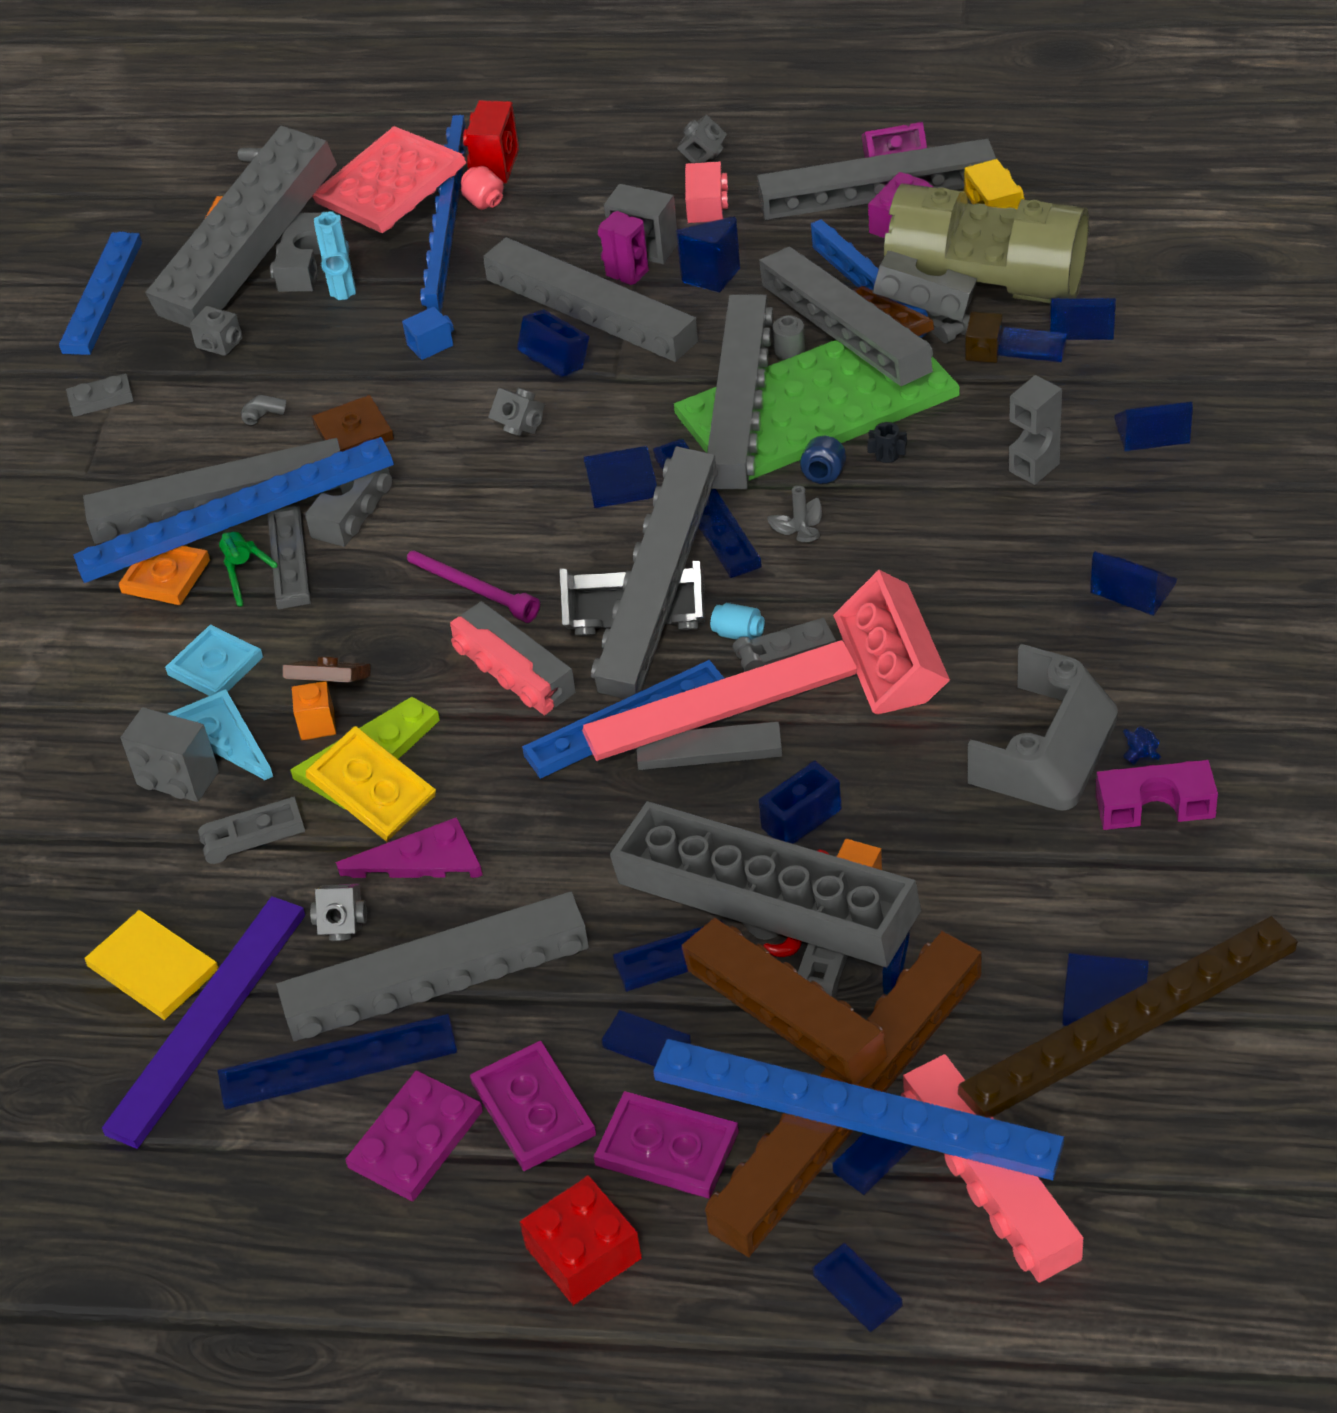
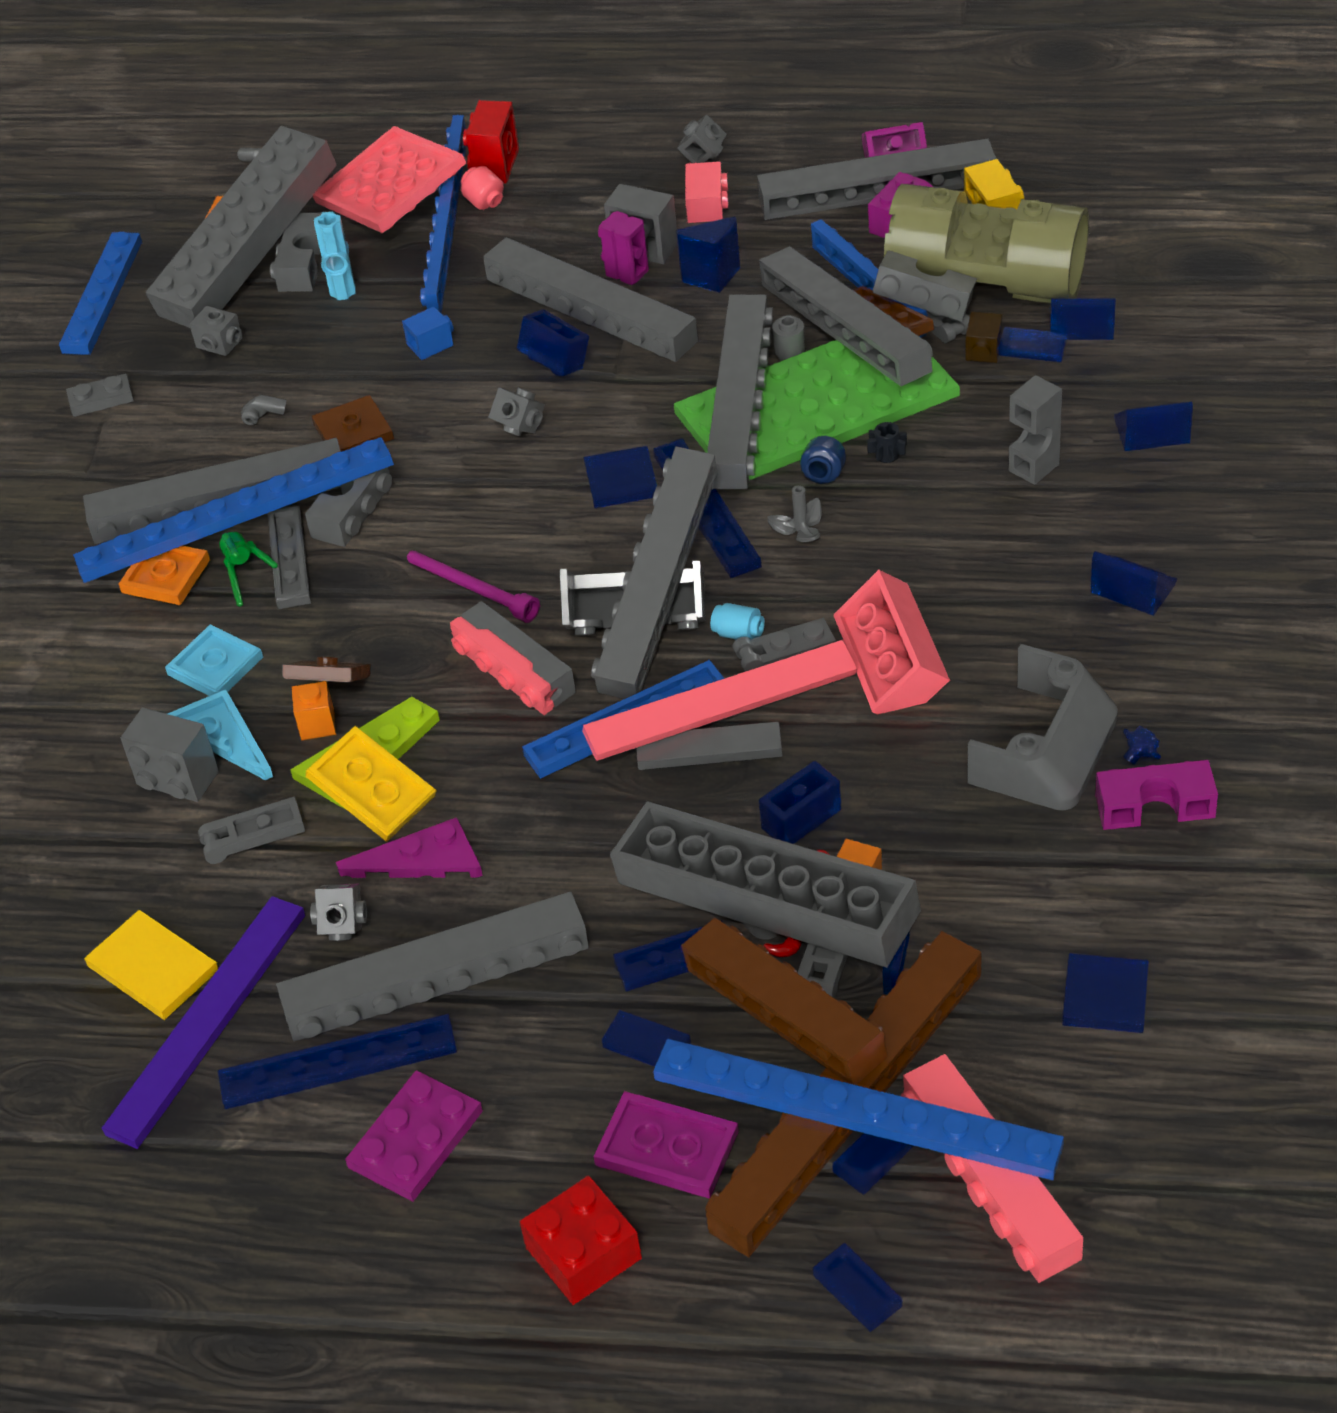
(532, 1105): magenta plate -> none
(1126, 1018): dark brown plate -> none

